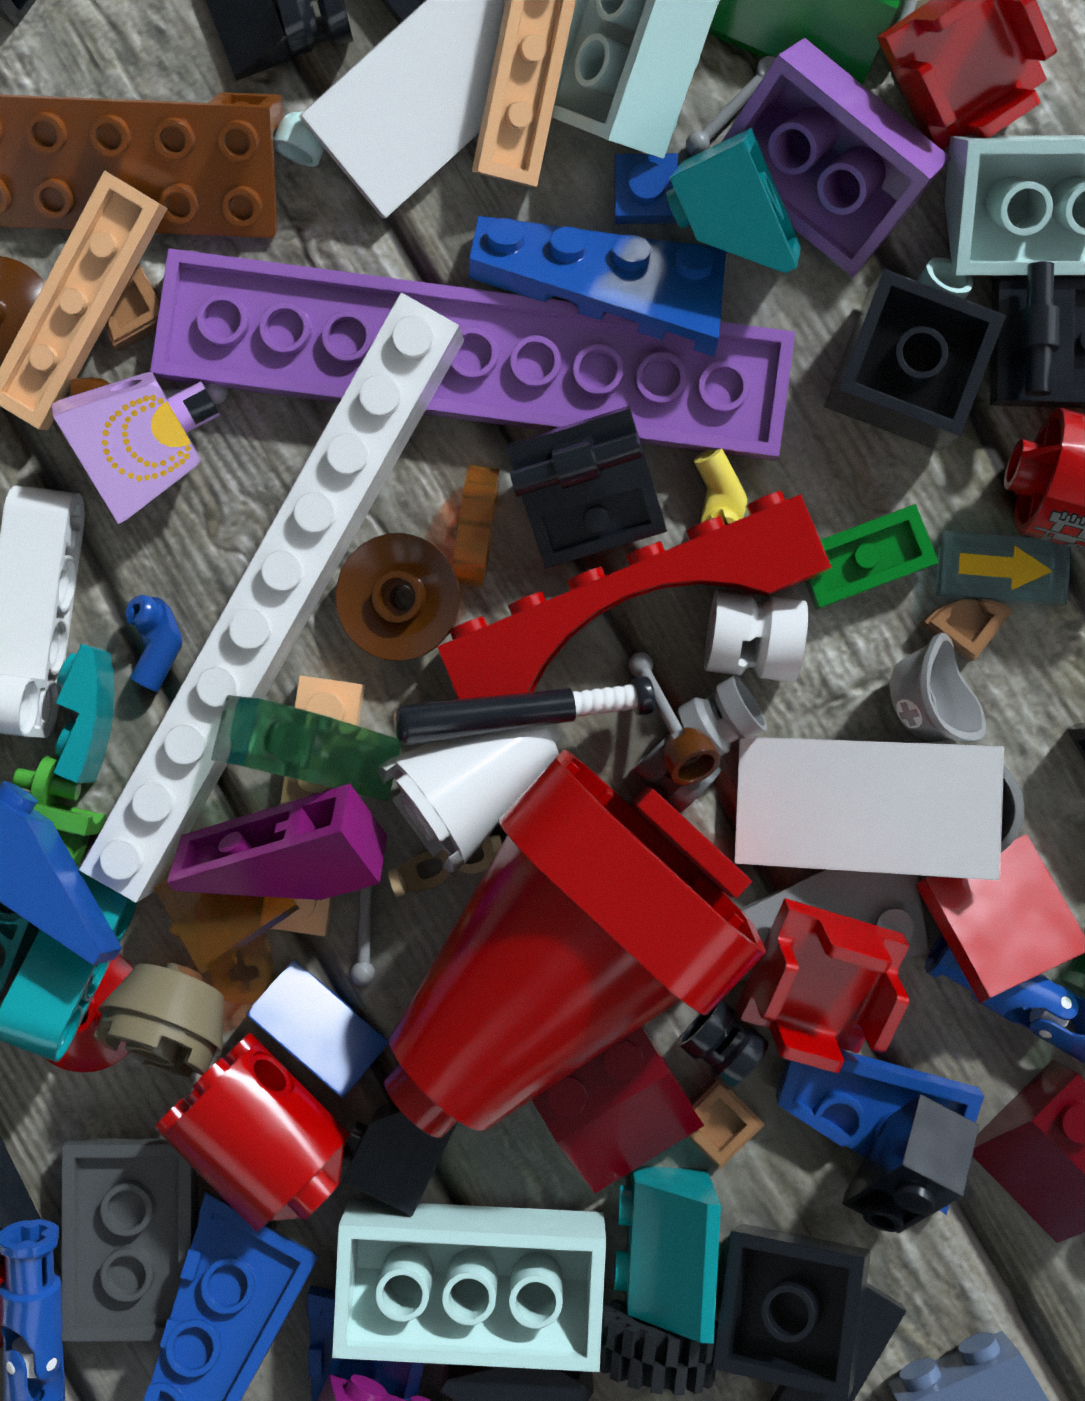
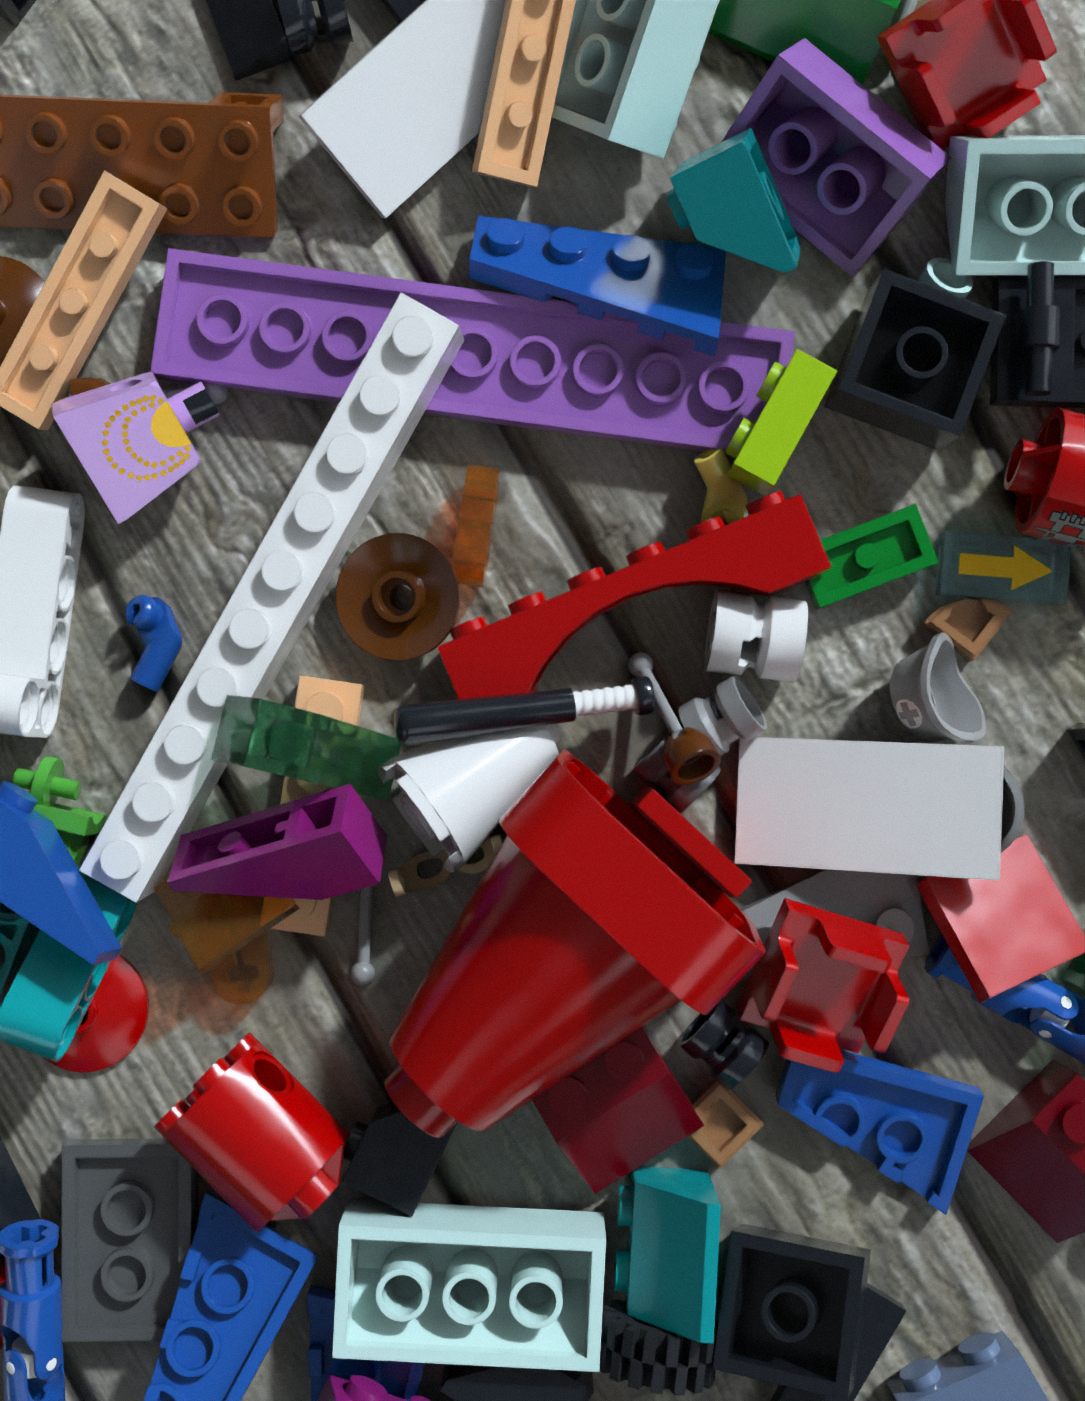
(88, 689): teal slope -> none
(135, 312): medium nougat tile -> none
(164, 1018): dark tan cone -> none
(296, 141): light aqua hinge -> none
(318, 1028): slope -> none
(586, 487): black plate -> none
(642, 188): blue plate -> none
(700, 140): light grey hinge -> none
(791, 402): none -> lime piece
(913, 1166): black slope -> none

